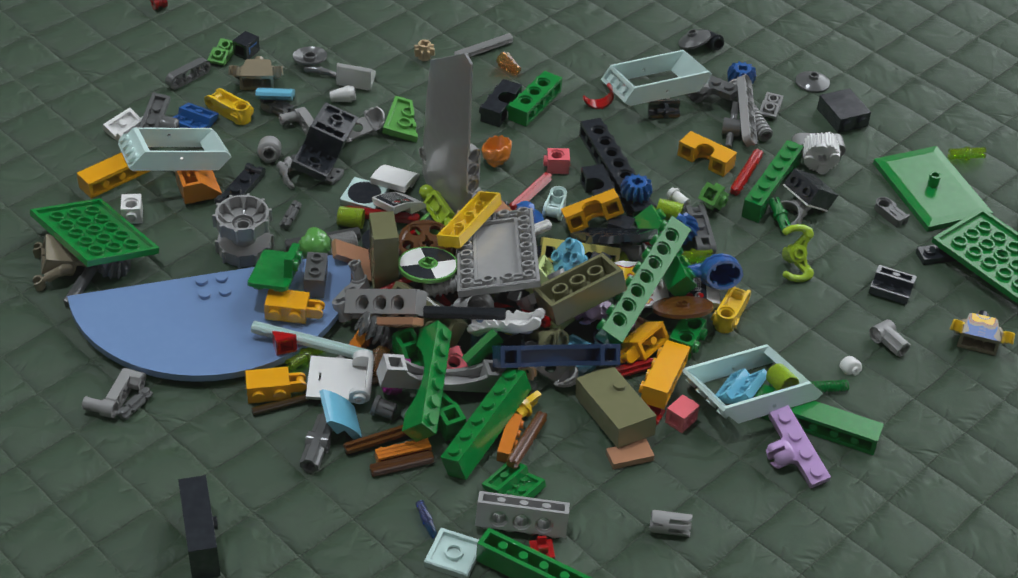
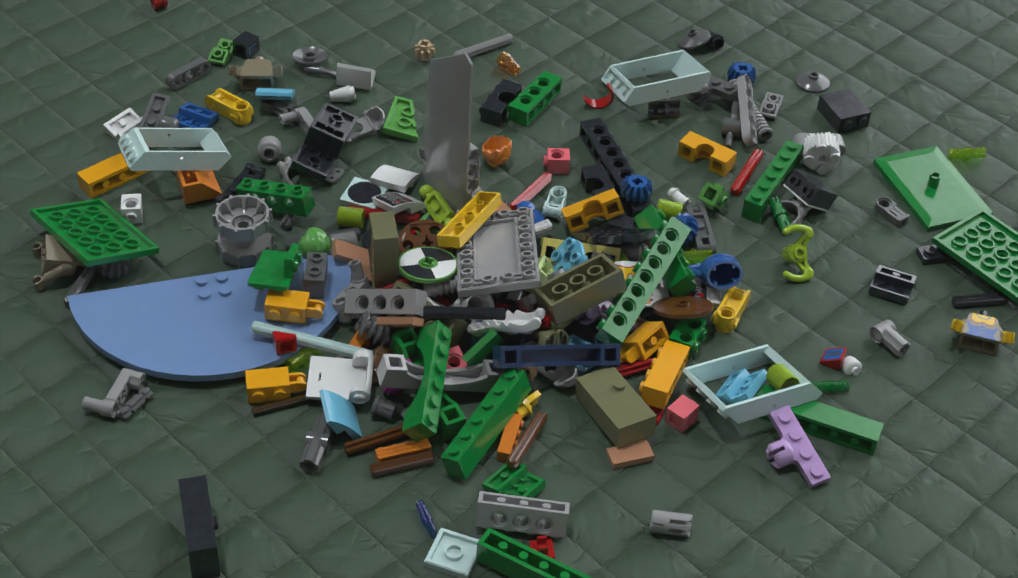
(280, 196): none -> green brick
(833, 357): none -> red slope
(979, 299): none -> black axle

